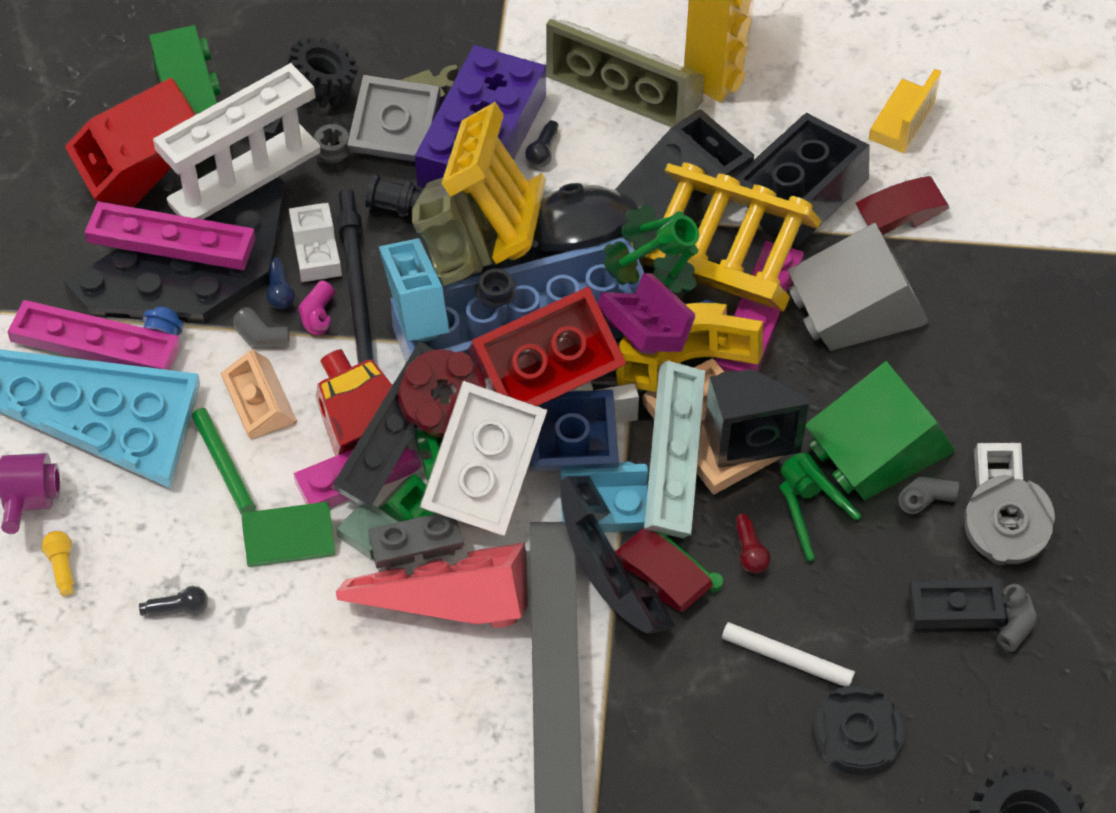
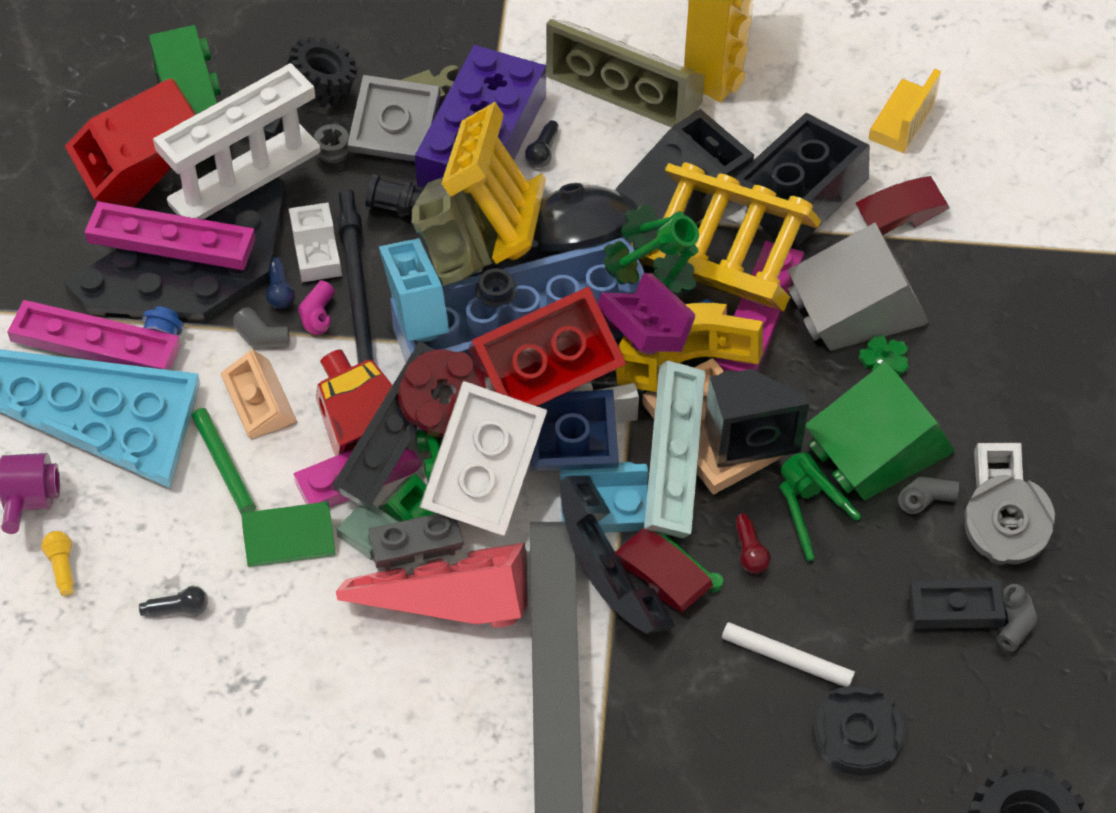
(879, 352): none -> green plant

